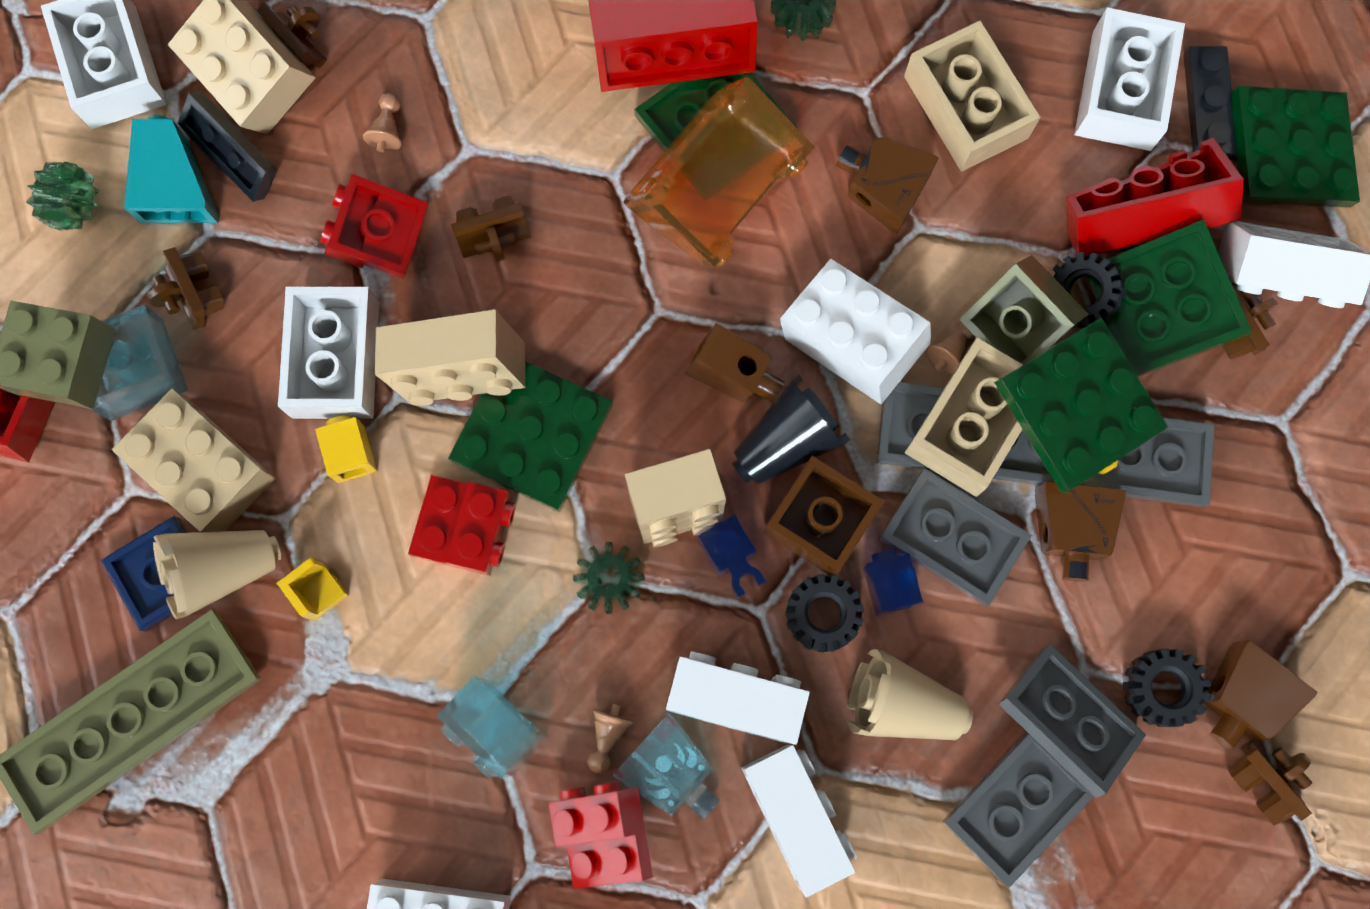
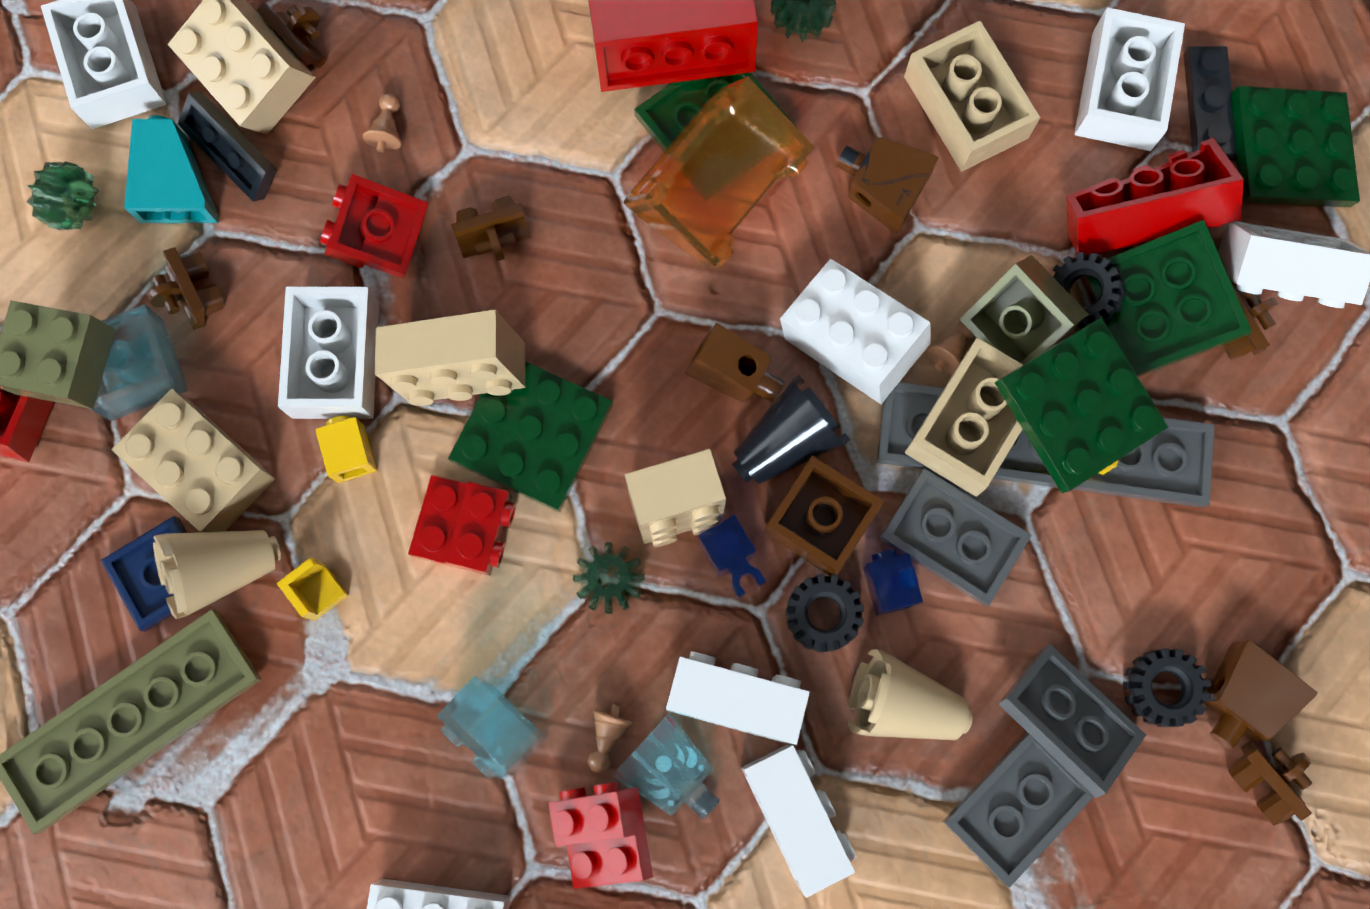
(1078, 525): reddish brown torso -> none

